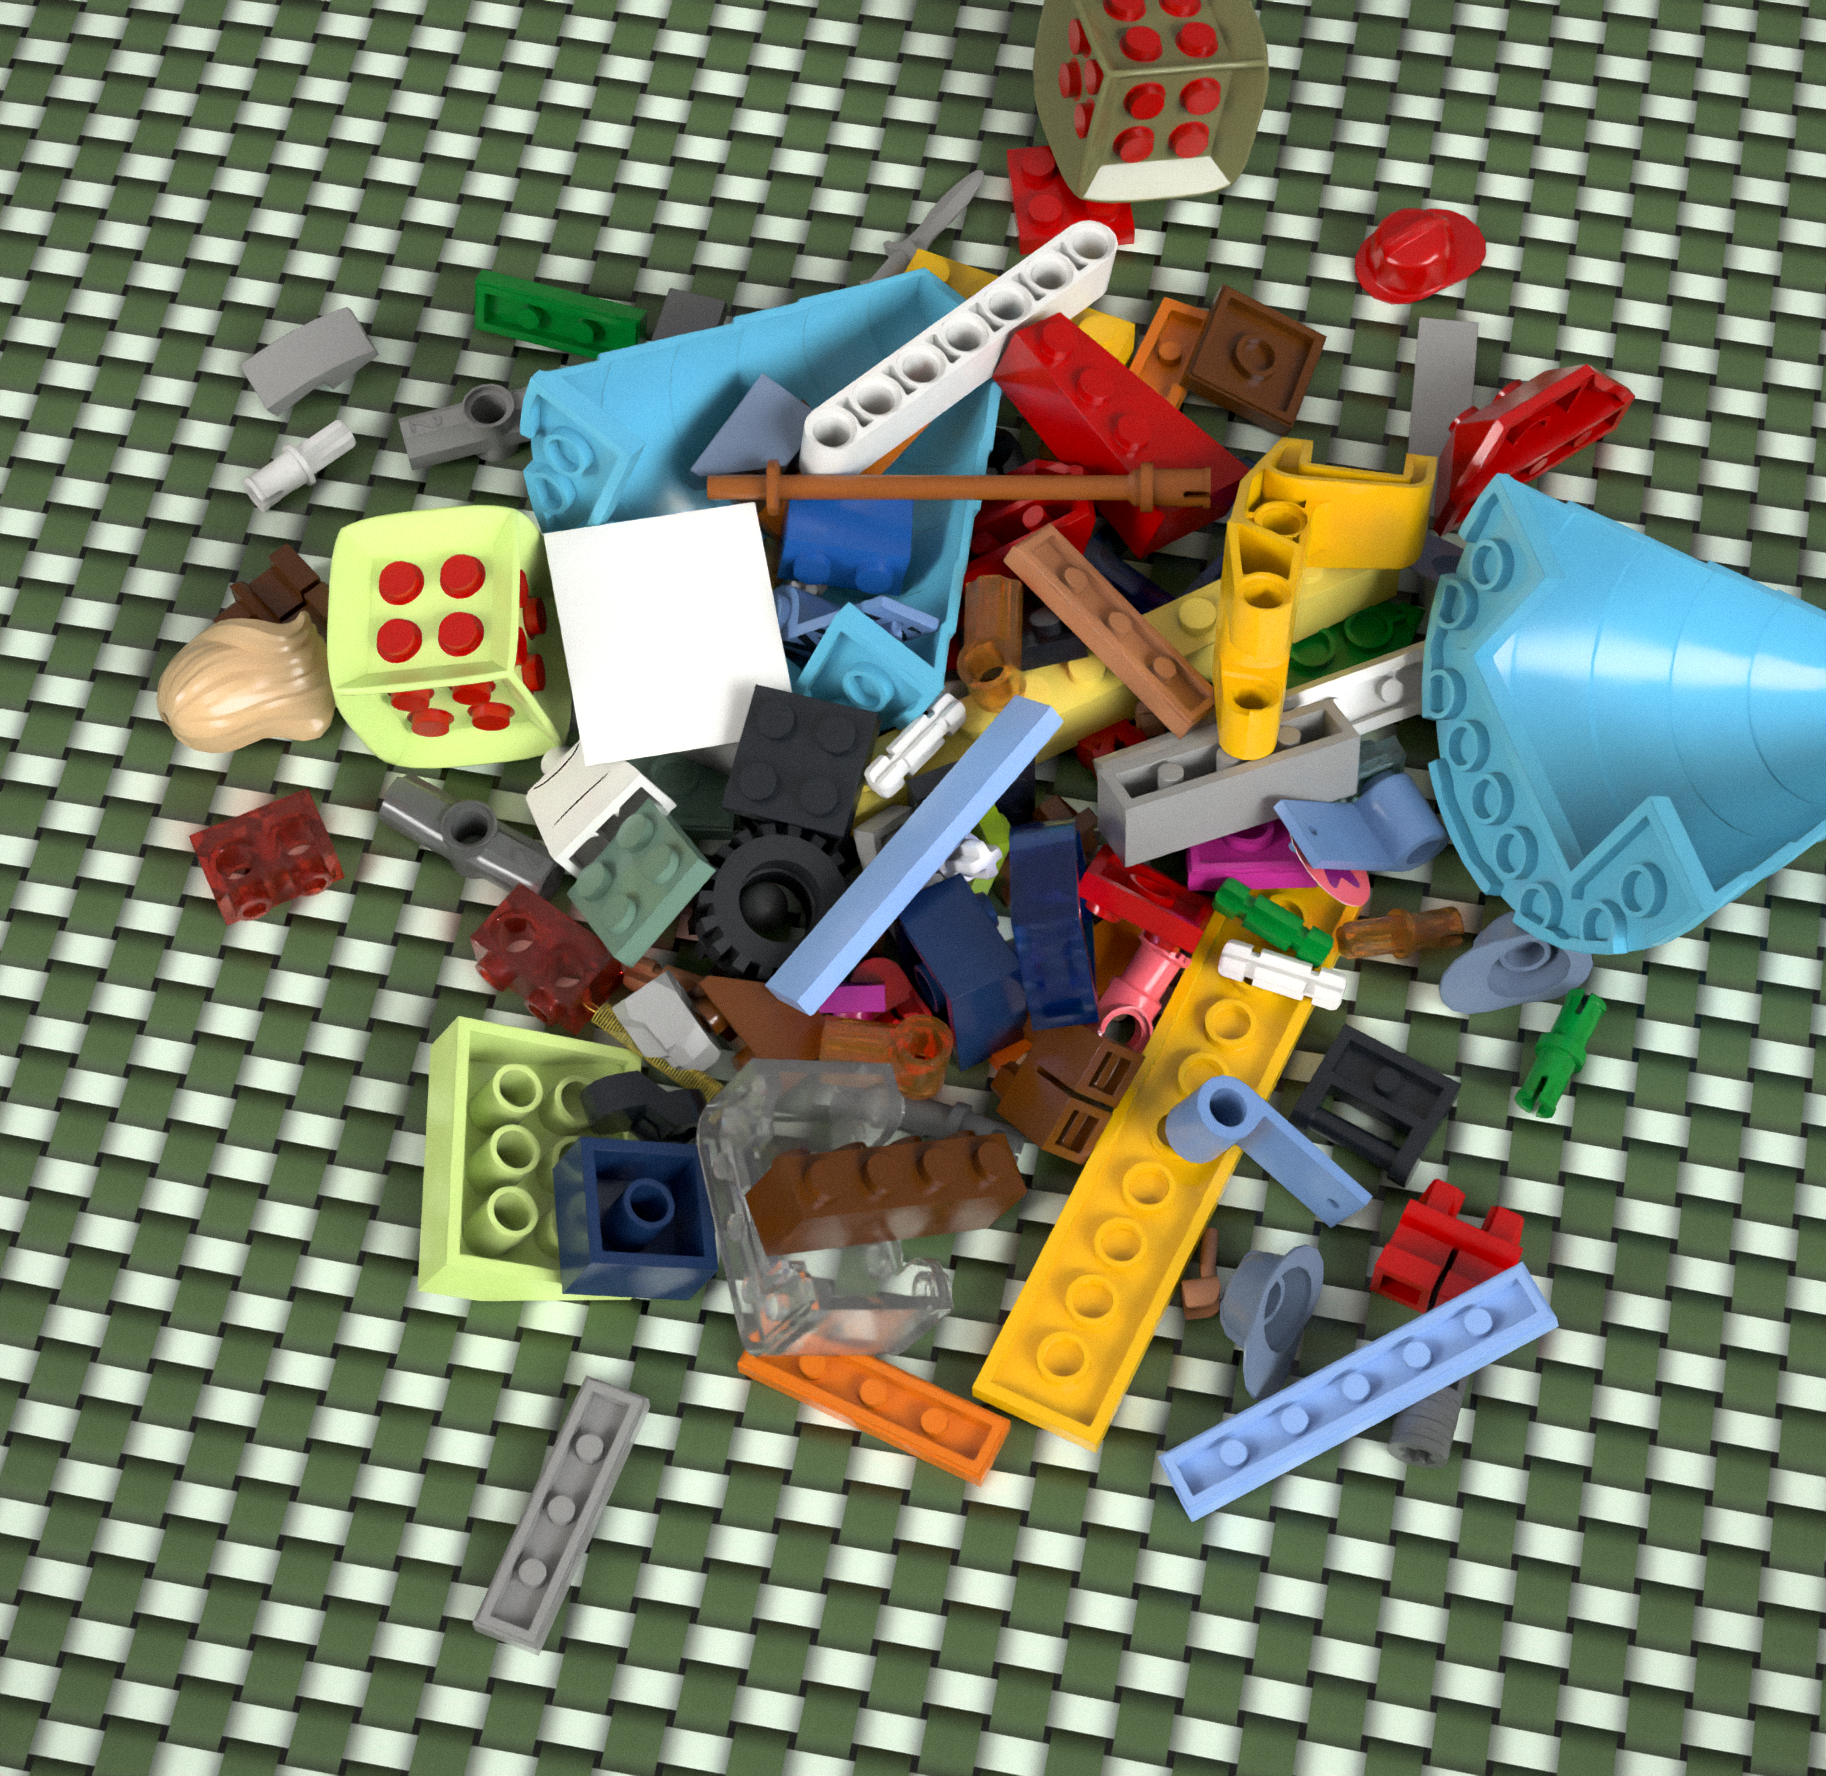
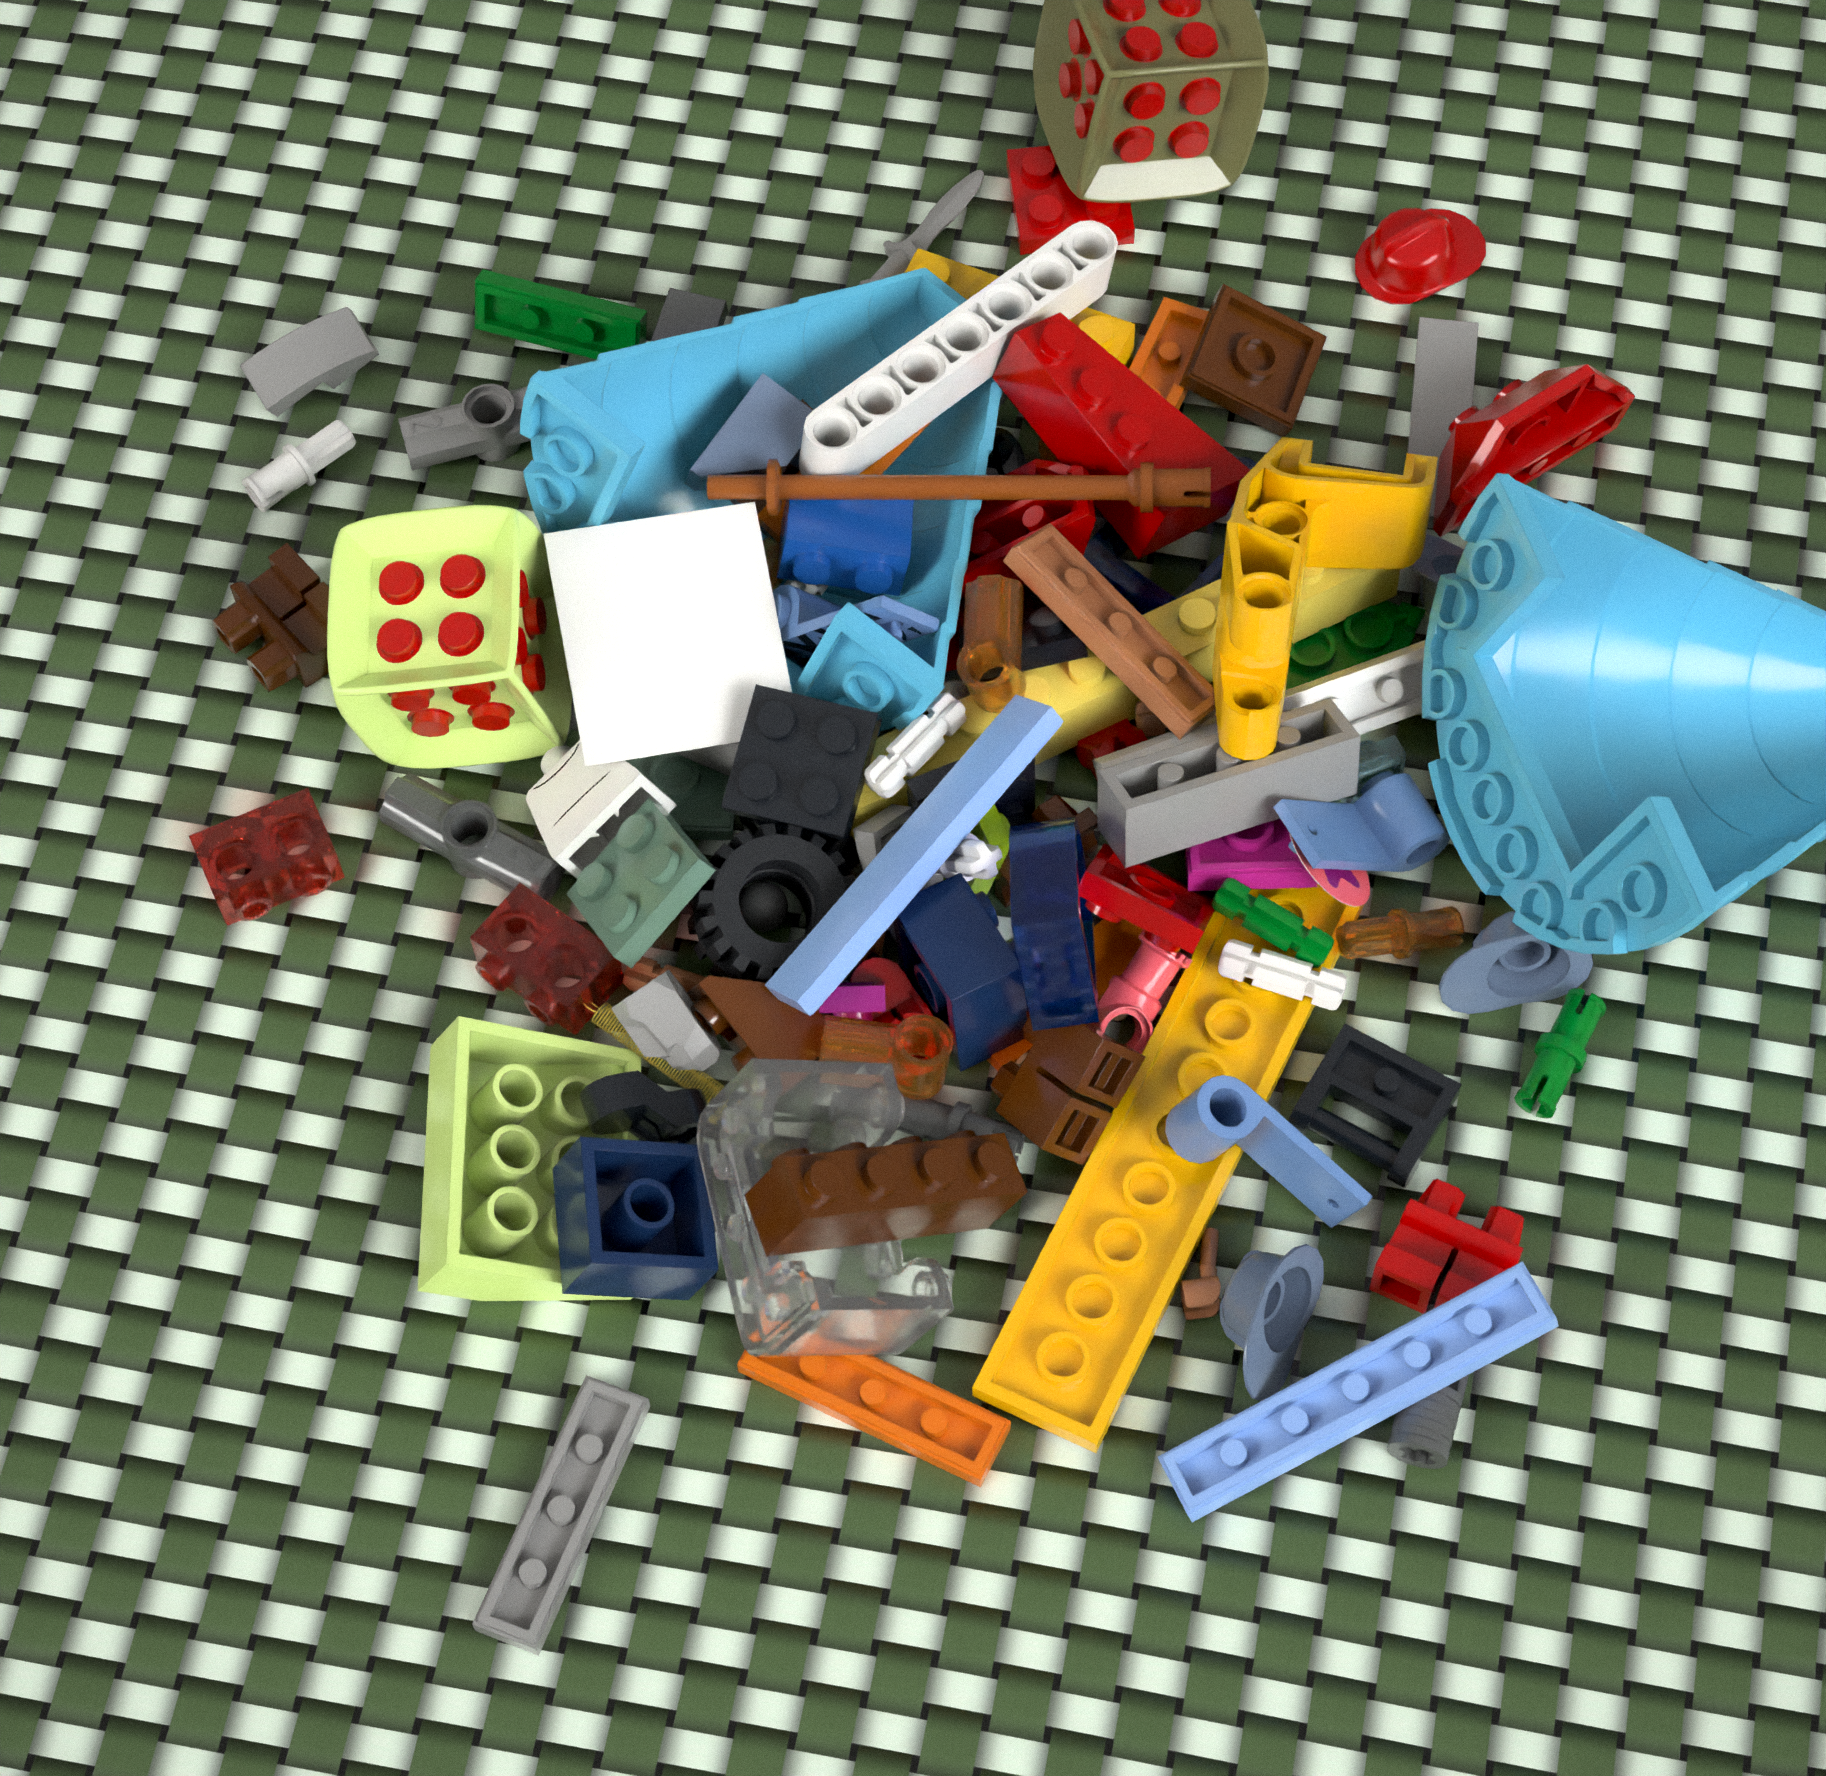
(248, 685): tan piece -> none

